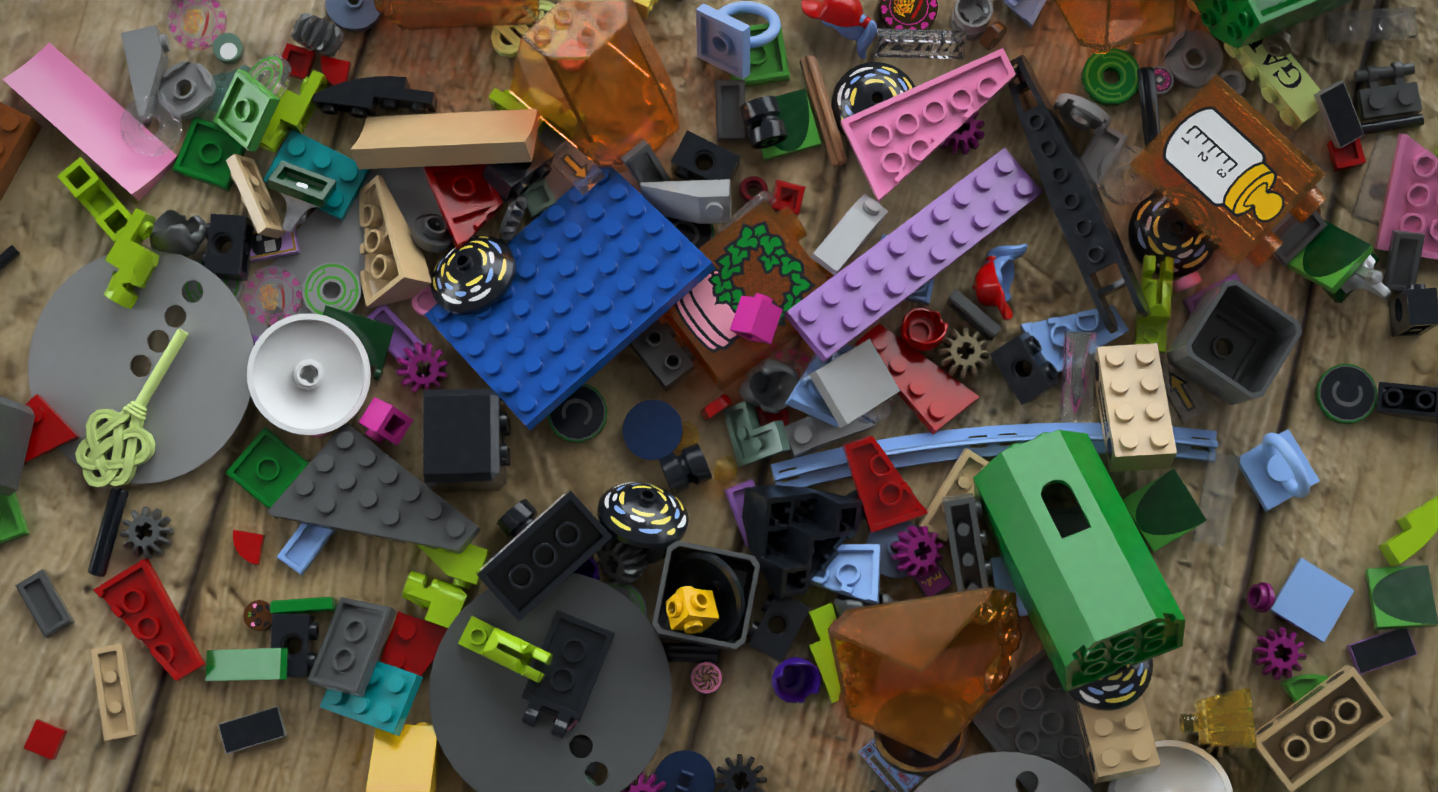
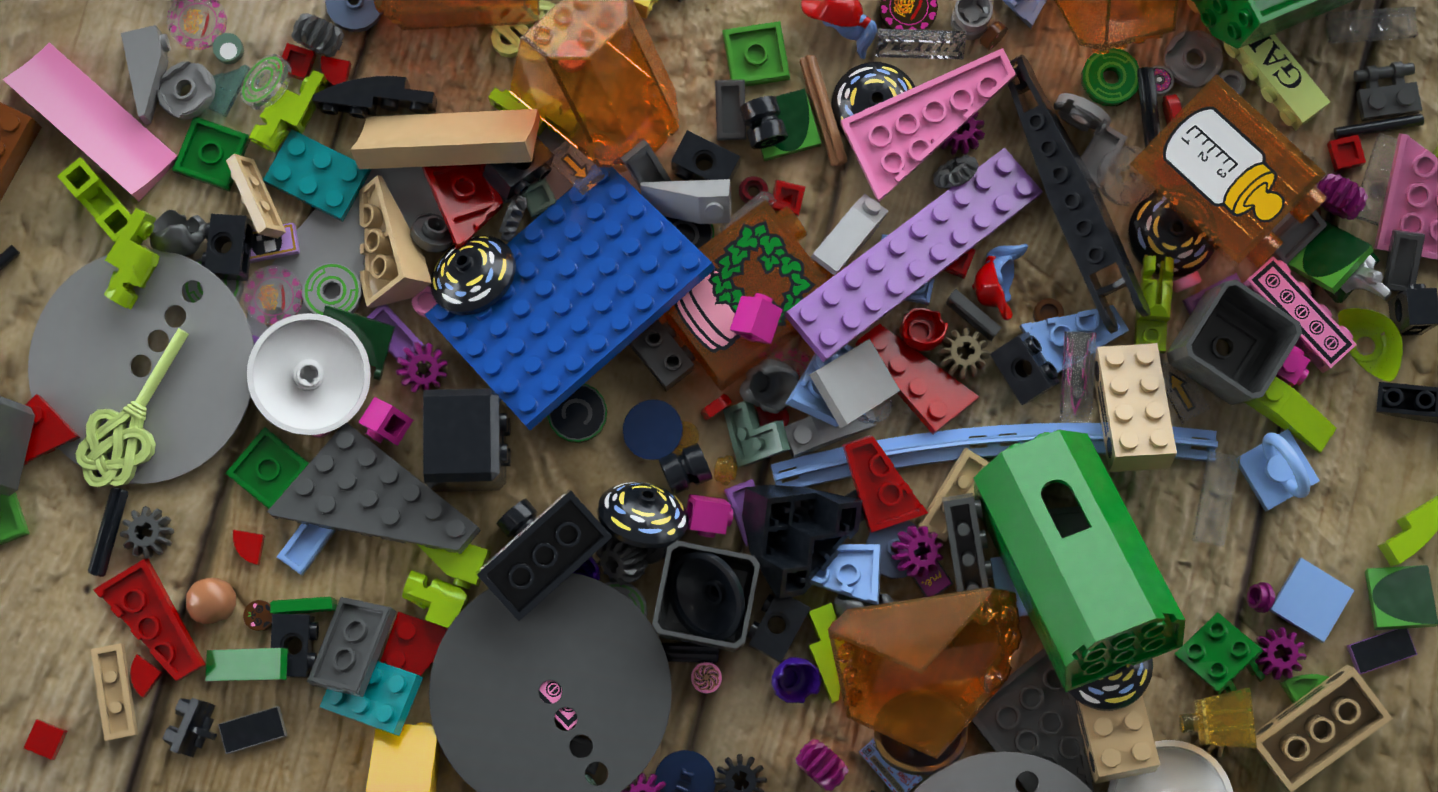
(45, 603): dark grey tile -> none
(144, 675): none -> red tile
(169, 126): clear tile -> none
(193, 728): none -> black hips
(210, 600): none -> nougat hair
(246, 110): bright green tile -> none
(301, 191): dark green piece -> none
(503, 648): lime plate -> none
(569, 680): black tile -> none
(691, 610): yellow brick -> none
(708, 515): none -> dark pink brick
(727, 41): light blue tile -> none
(821, 765): none -> magenta gear
(955, 172): none -> dark grey gear
(961, 266): none -> red tile
(1047, 309): none -> reddish brown tile
(1164, 510): dark green tile -> none
(1171, 106): none -> red tile
(1220, 654): none -> green plate
(1278, 44): dark tan plate -> none
(1293, 412): none -> lime slope
(1294, 368): none -> dark pink brick
(1321, 336): none -> bright pink brick
(1339, 114): black tile -> none
(1343, 195): none -> magenta gear
(1346, 393): black tile -> none
(1388, 350): none -> lime piece

